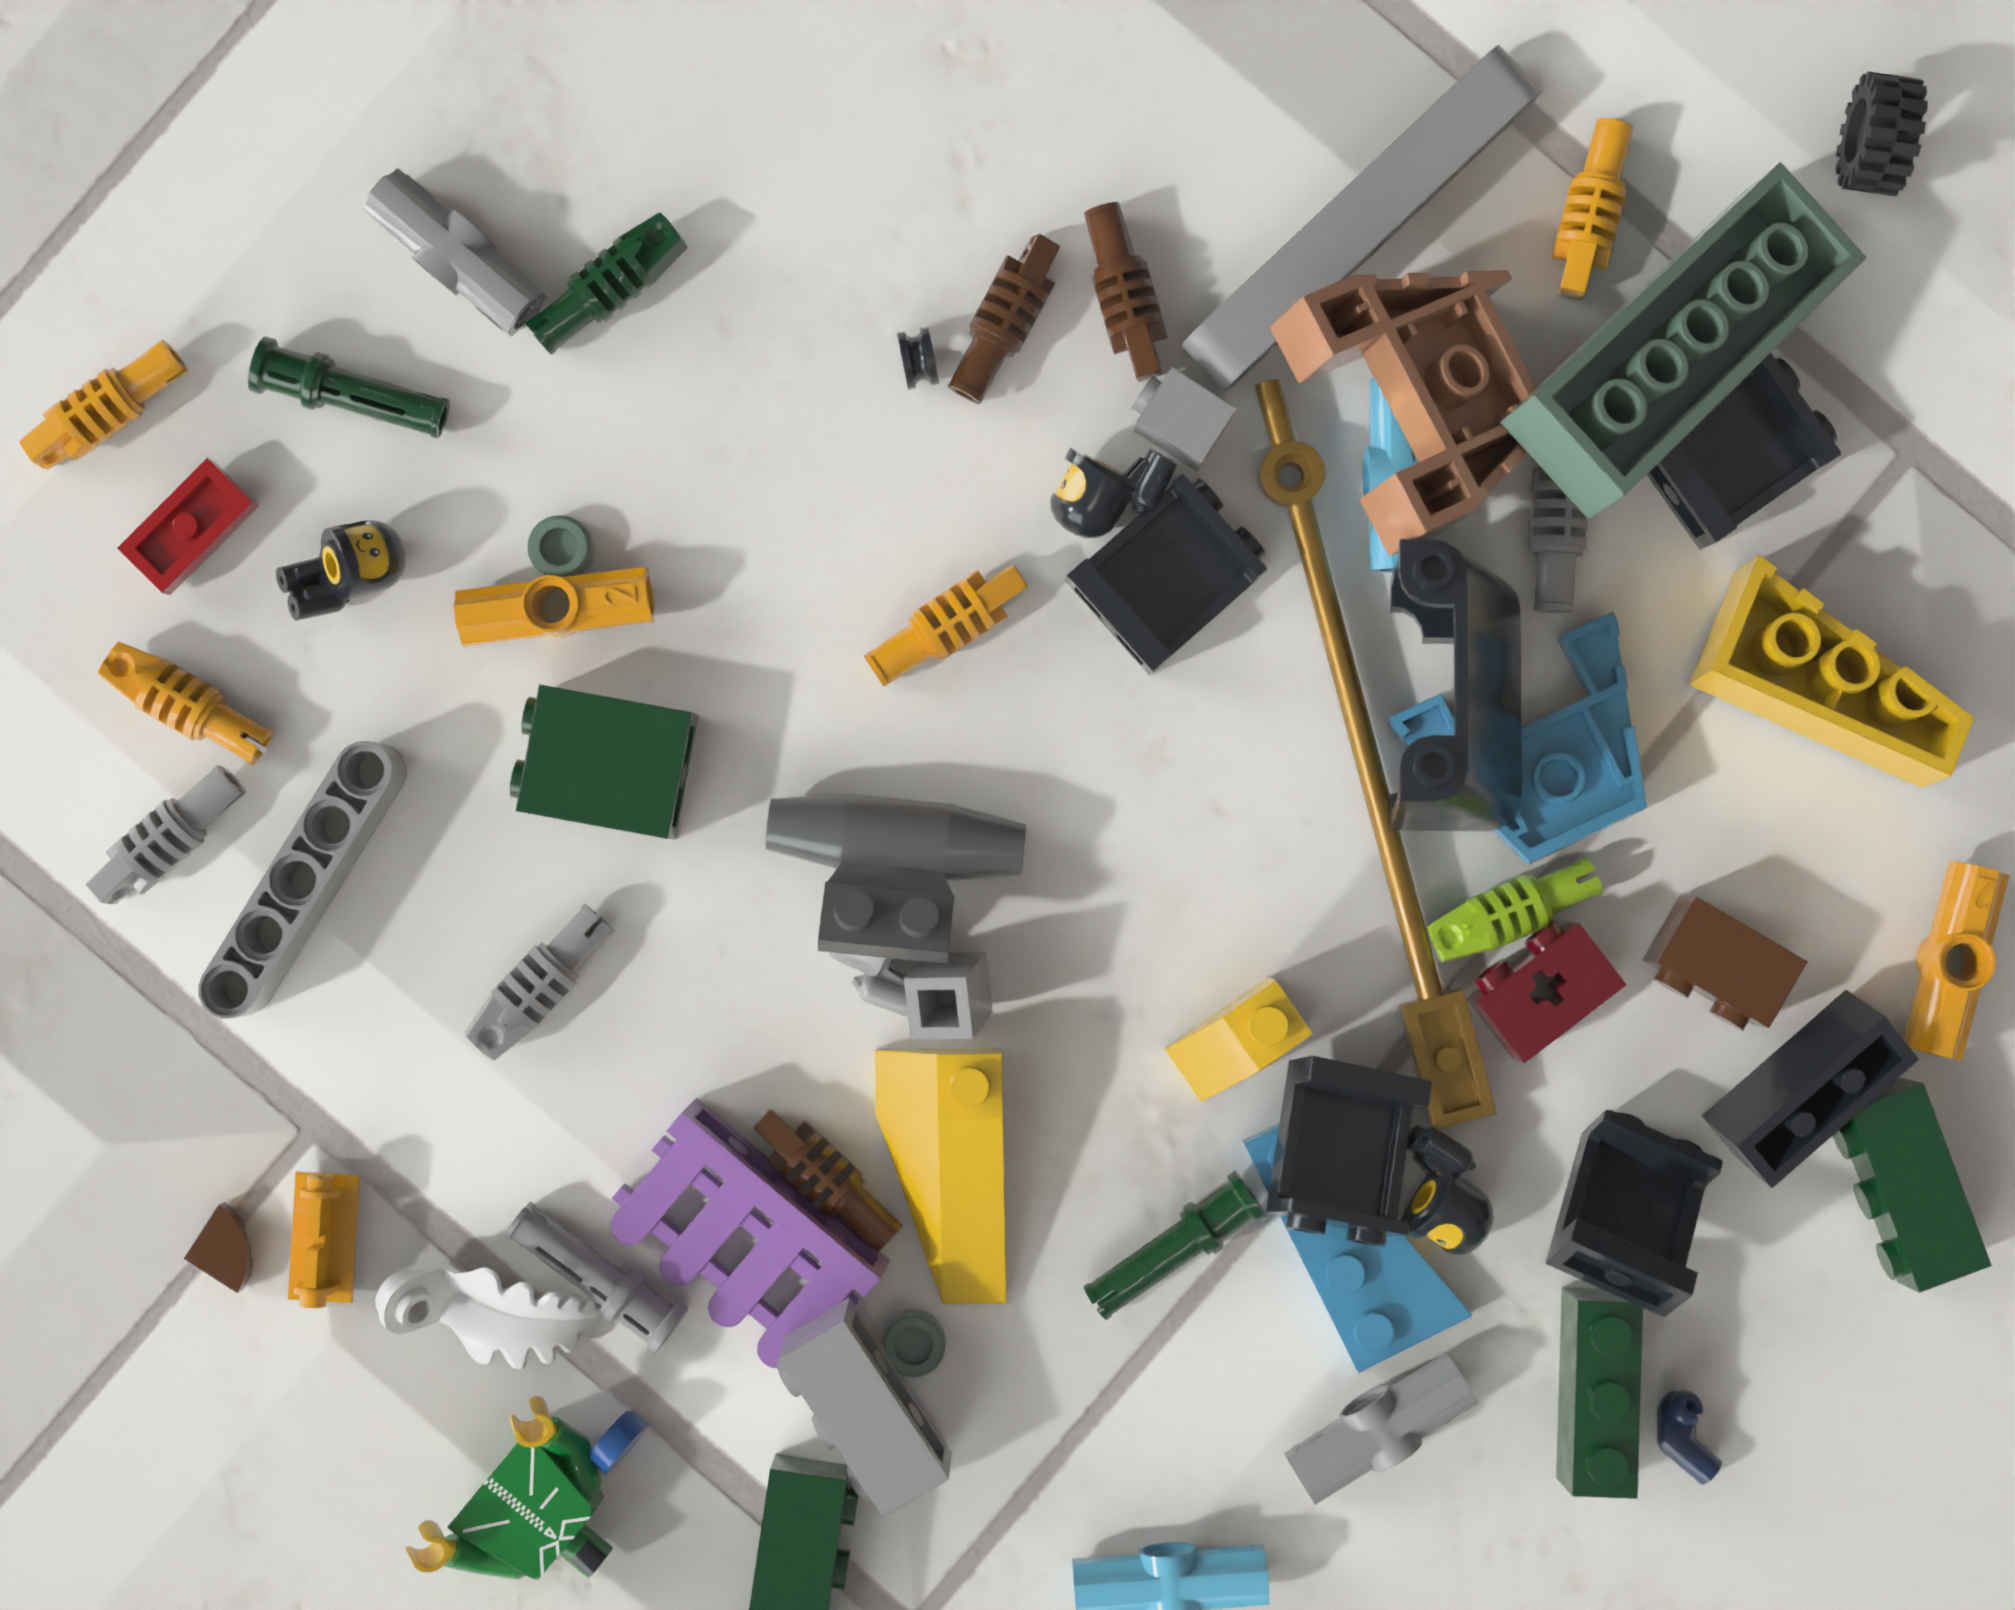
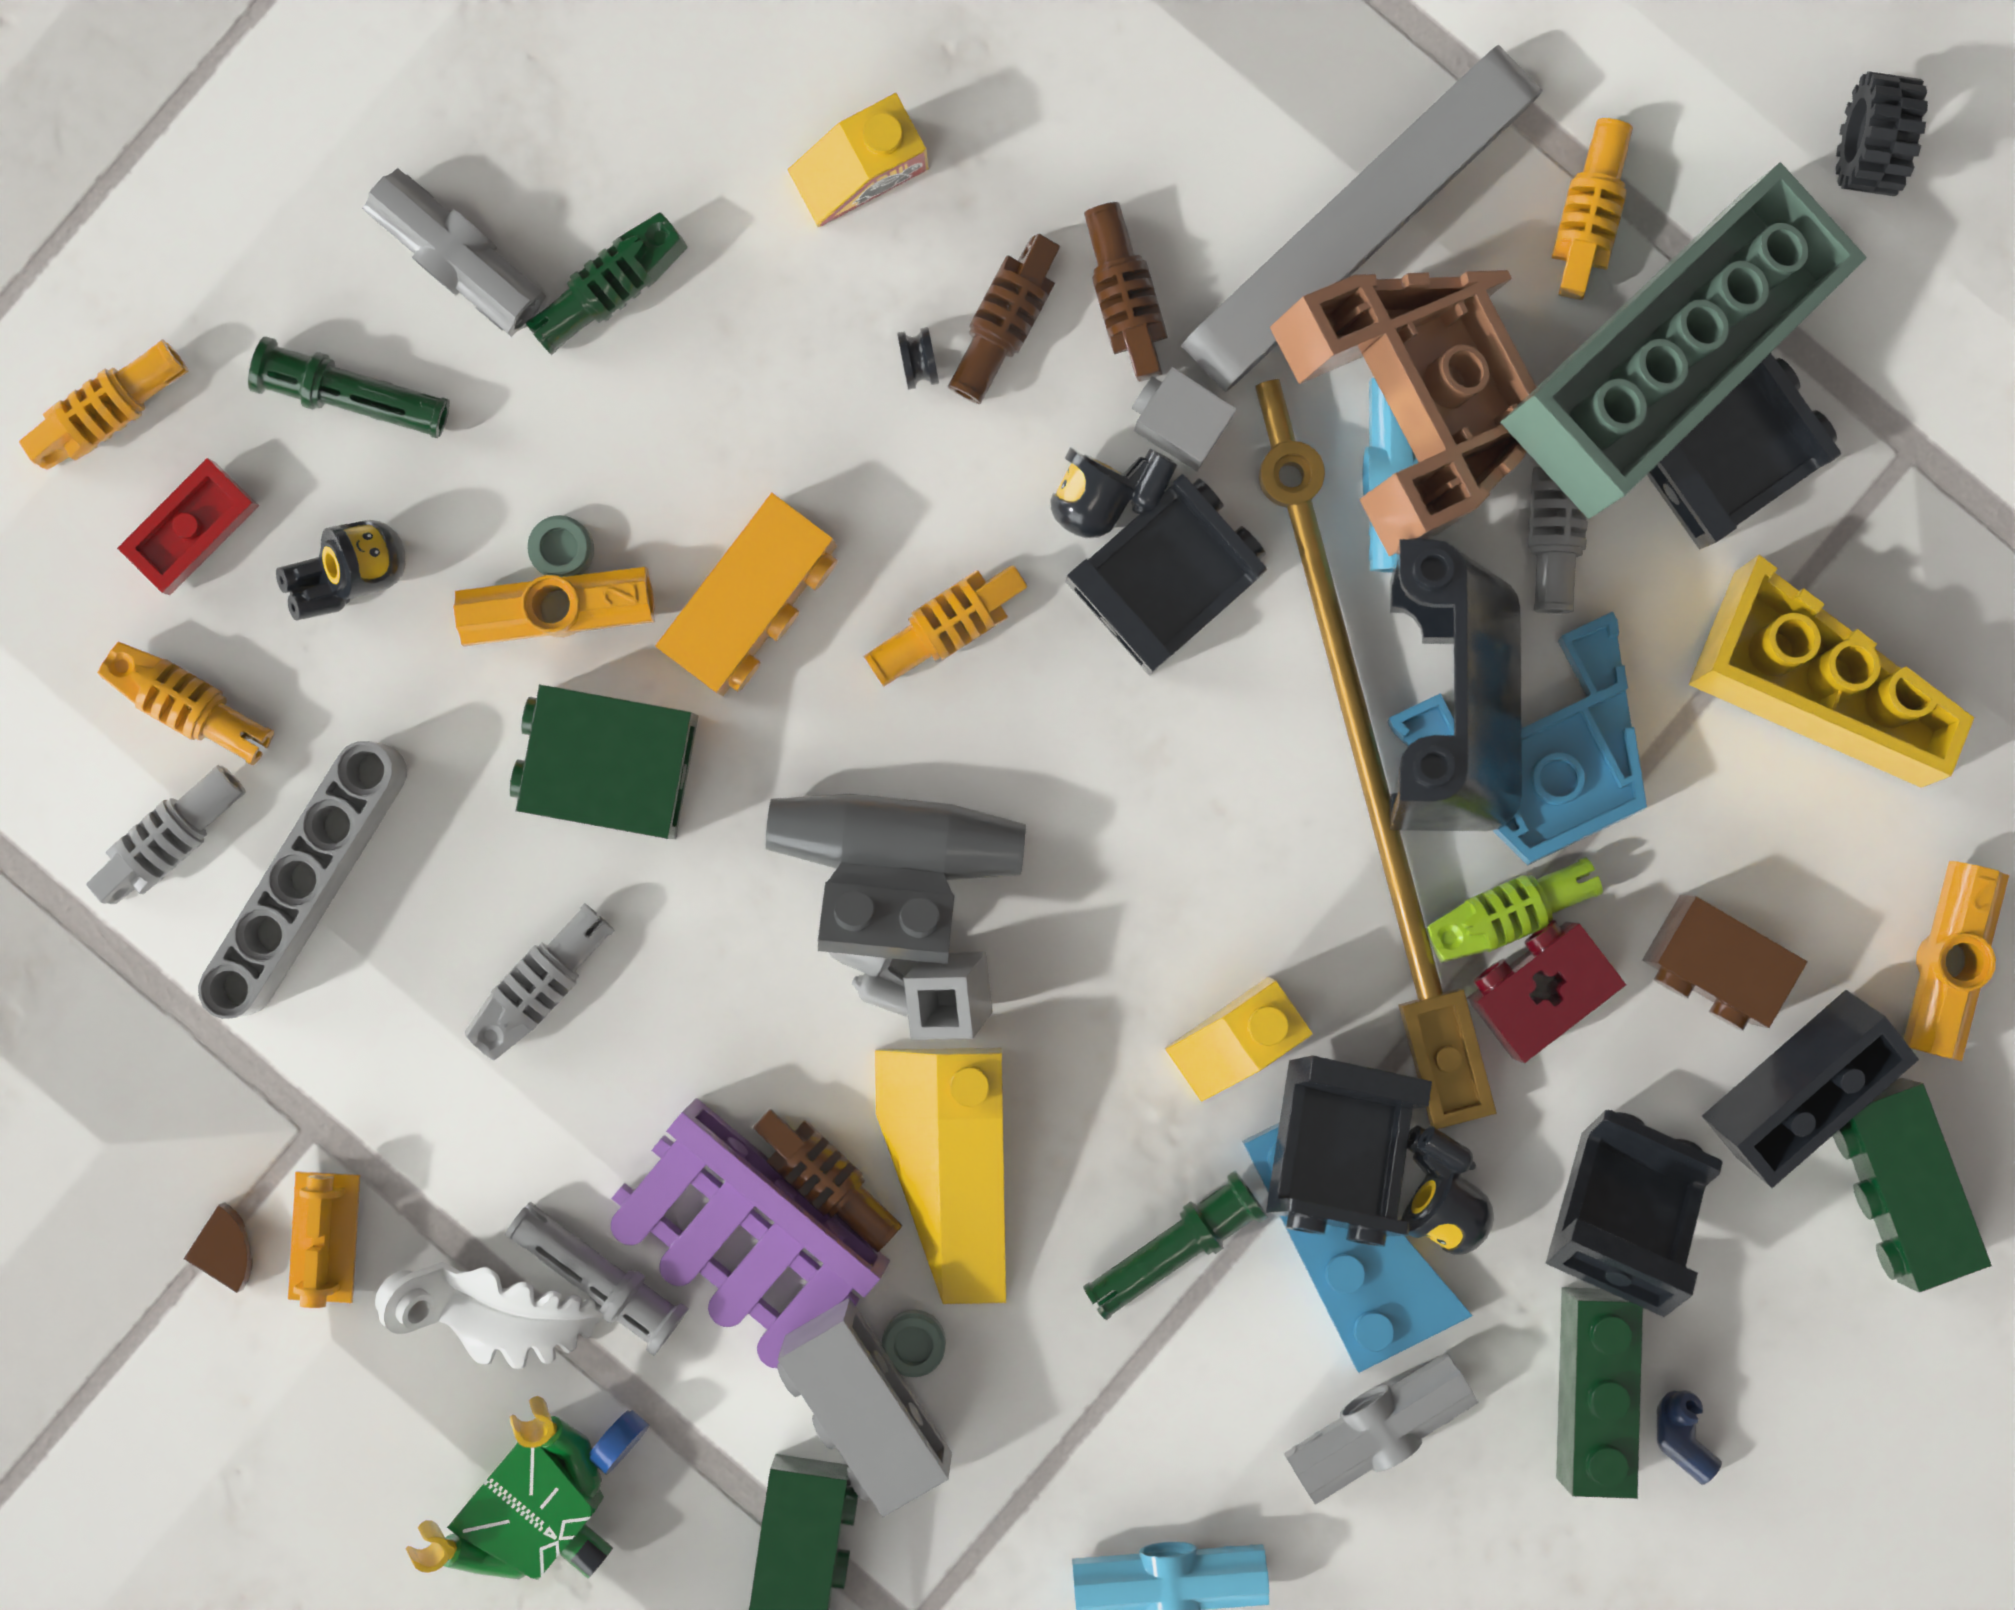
(749, 596): none -> light orange brick
(859, 160): none -> yellow slope

